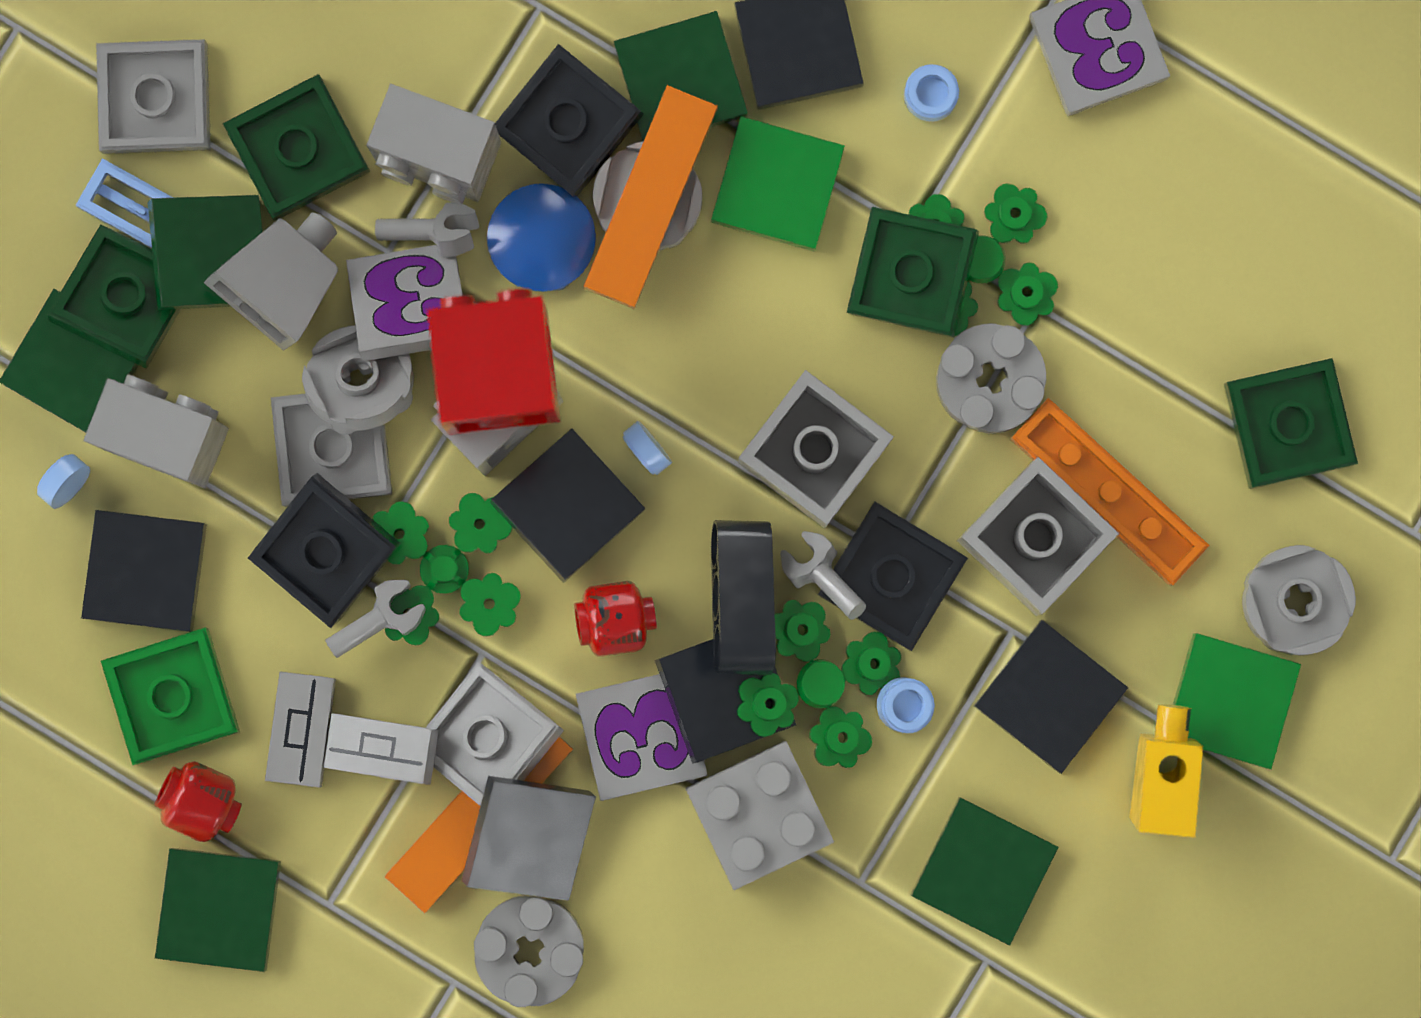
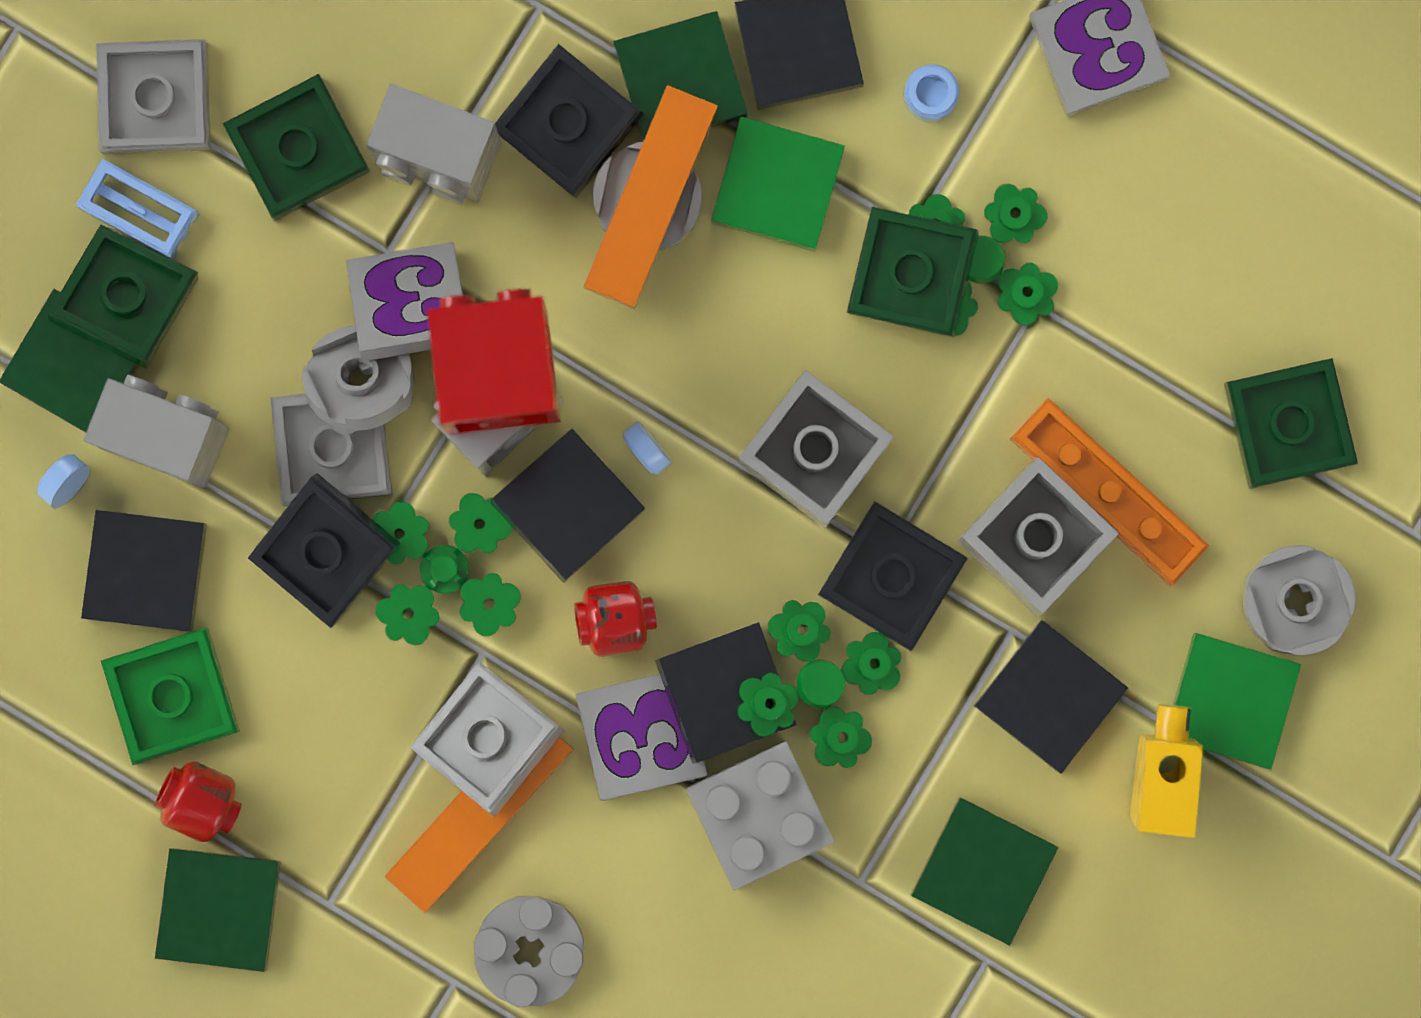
(194, 240): dark green tile -> none
(279, 278): light grey torso -> none
(300, 729): light grey tile -> none
(377, 619): light grey bar -> none
(381, 748): light grey tile -> none
(448, 230): light grey bar -> none
(528, 838): tile -> none
(541, 237): blue dish -> none
(743, 597): black beam -> none
(821, 573): light grey bar -> none
(905, 705): light blue tile -> none
(1006, 350): light grey plate -> none

